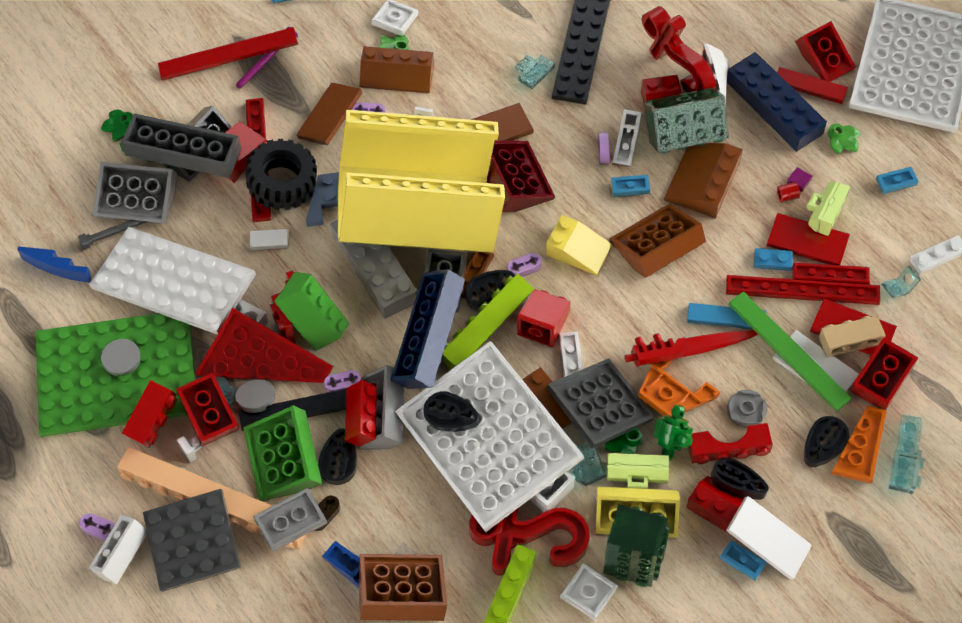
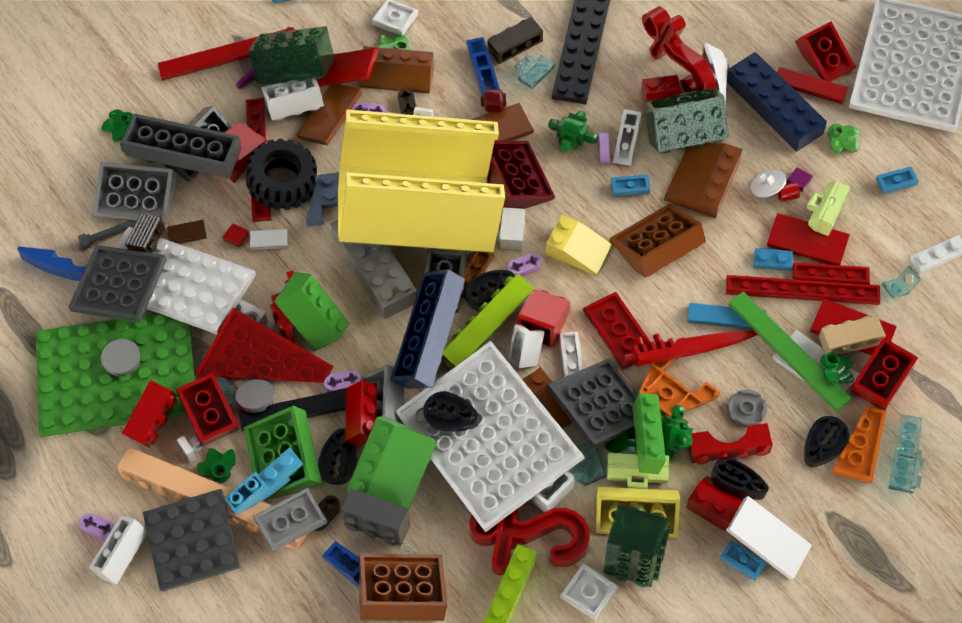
(117, 283): none -> dark grey plate
(145, 234): none -> dark brown brick
(187, 232): none -> reddish brown tile
(217, 463): none -> green plate
(236, 235): none -> red tile
(267, 482): none -> medium azure slope
(291, 55): none -> clear green brick
(292, 98): none -> white brick
(350, 67): none -> red tile
(375, 517): none -> dark grey brick
(392, 462): none -> bright green slope
(404, 105): none -> dark brown beam
(482, 64): none -> blue slope
(493, 100): none -> dark red head
(512, 229): none -> white brick
(515, 40): none -> dark brown brick
(525, 347): none -> white panel
(572, 131): none -> green piece
(615, 326): none -> red tile
(648, 433): none -> bright green brick
(768, 183): none -> white piece
(837, 368): none -> green plate

